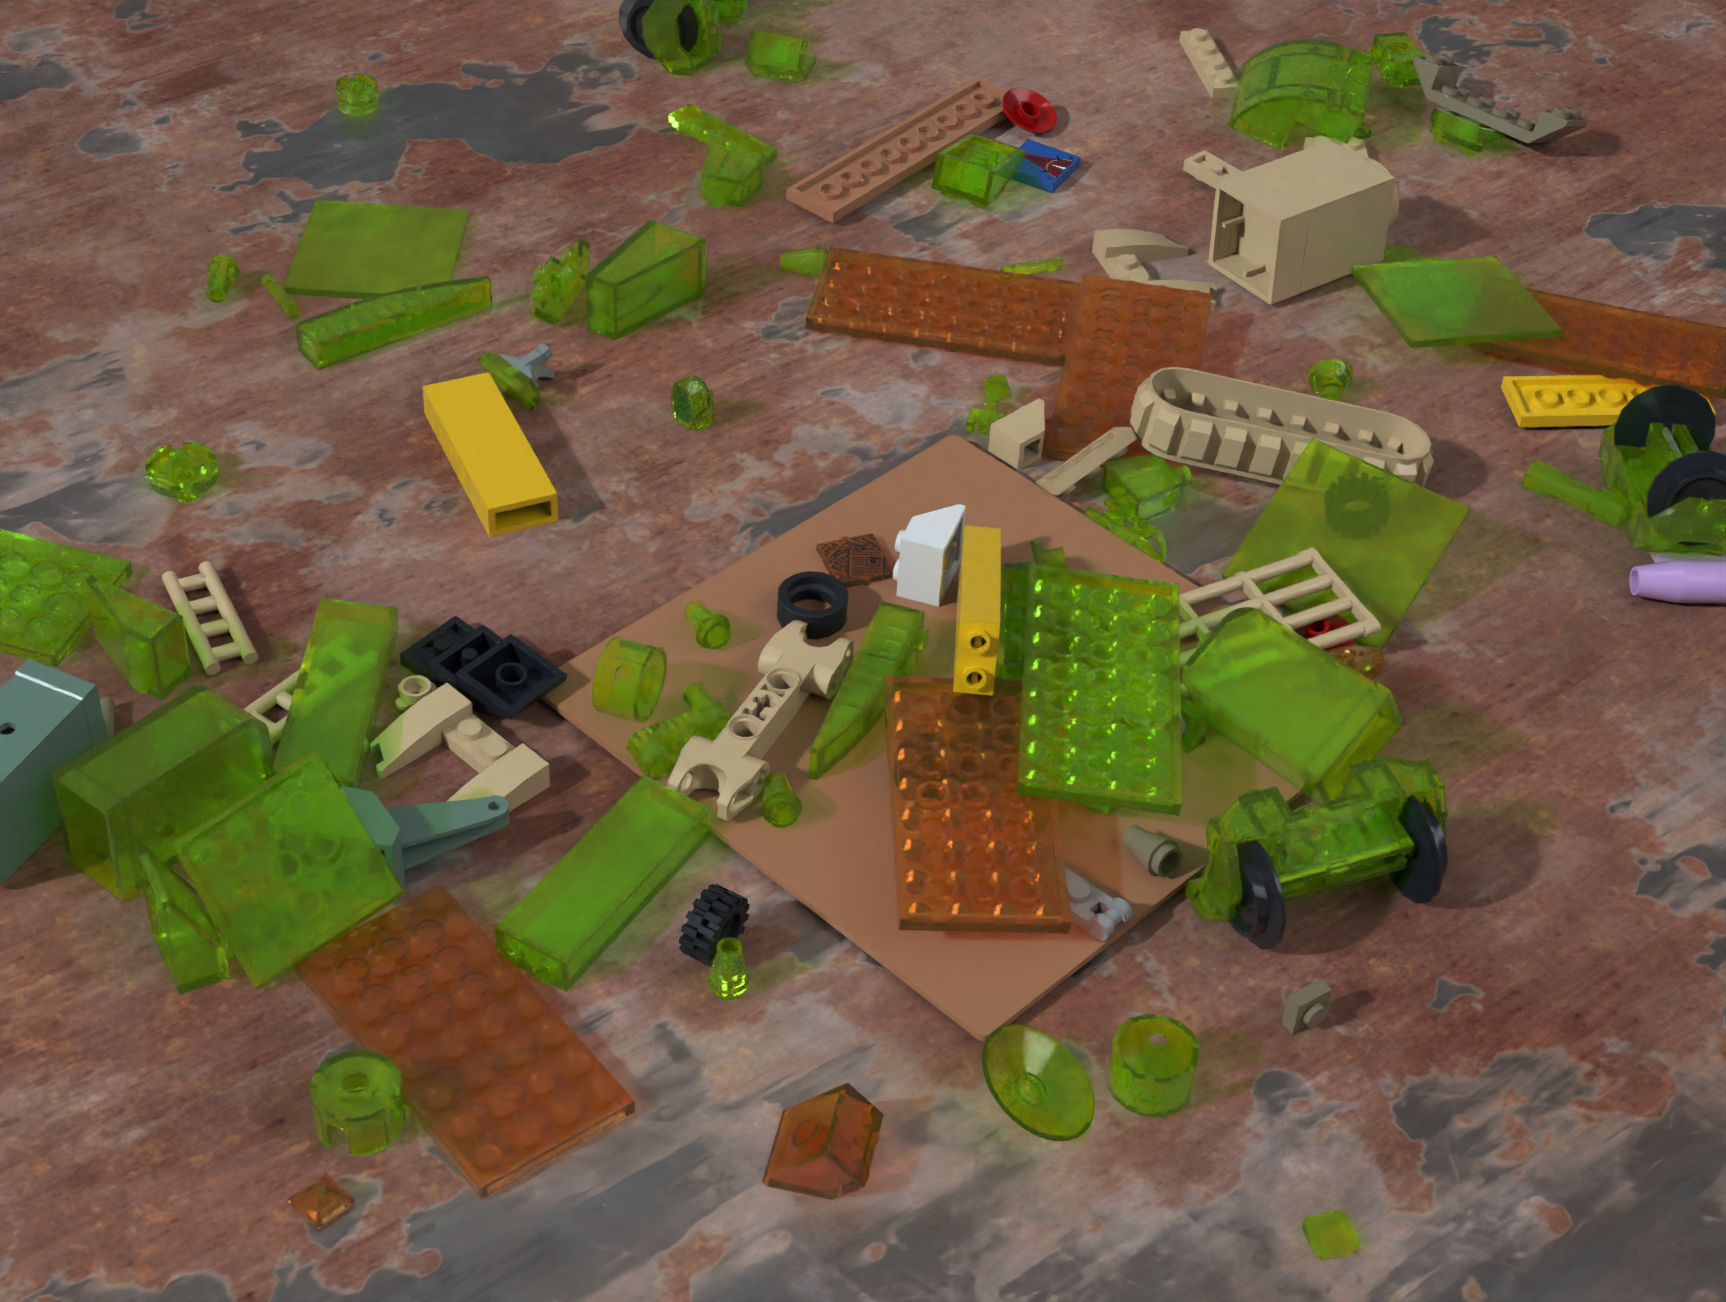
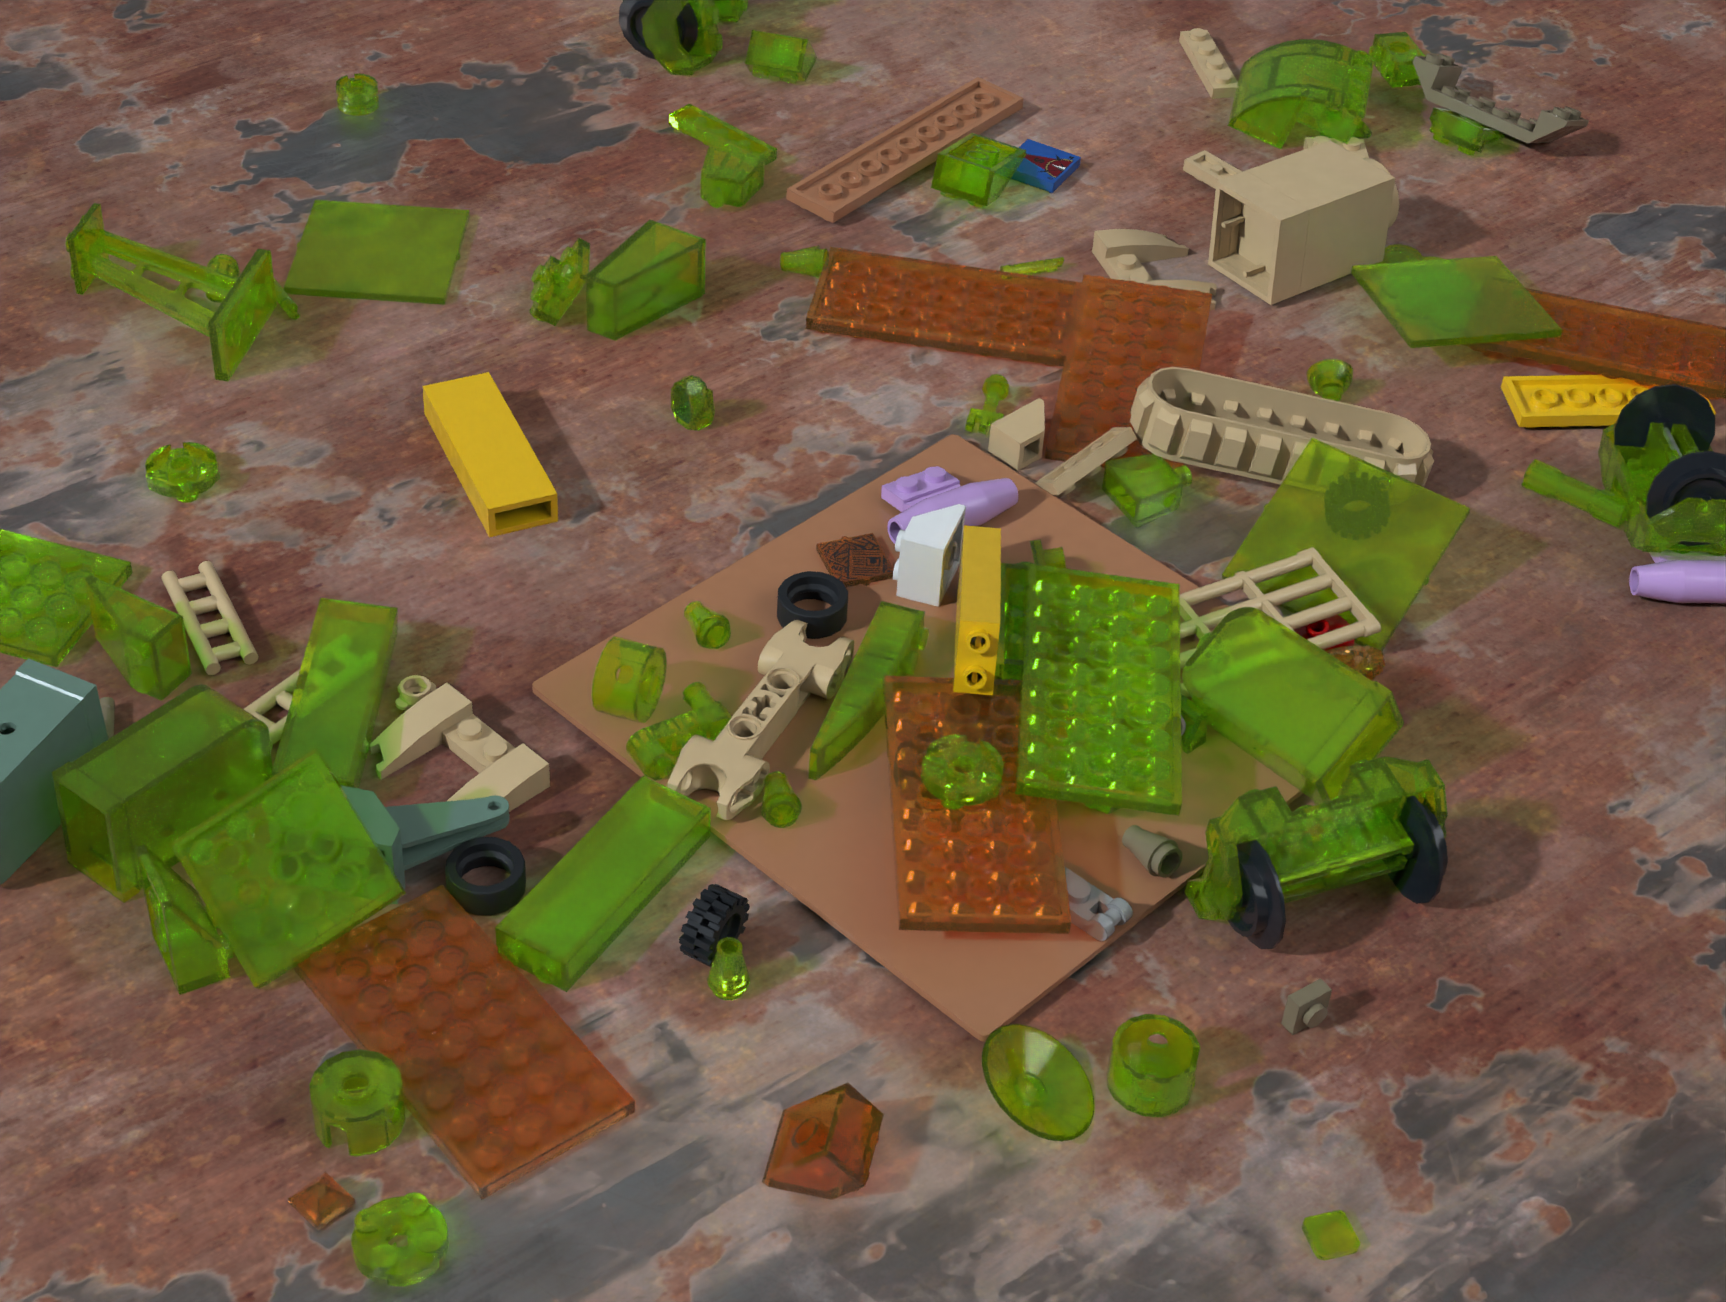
(231, 328): none -> clear neon green piece
(388, 319): clear neon green slope -> none
(399, 1216): none -> clear neon green plate
(480, 853): none -> black tyre
(488, 670): black slope -> none
(519, 374): clear neon green piece -> none
(939, 489): none -> lavender plate
(959, 788): none -> clear neon green plate
(1029, 110): red dish -> none
(1135, 536): clear neon green piece -> none

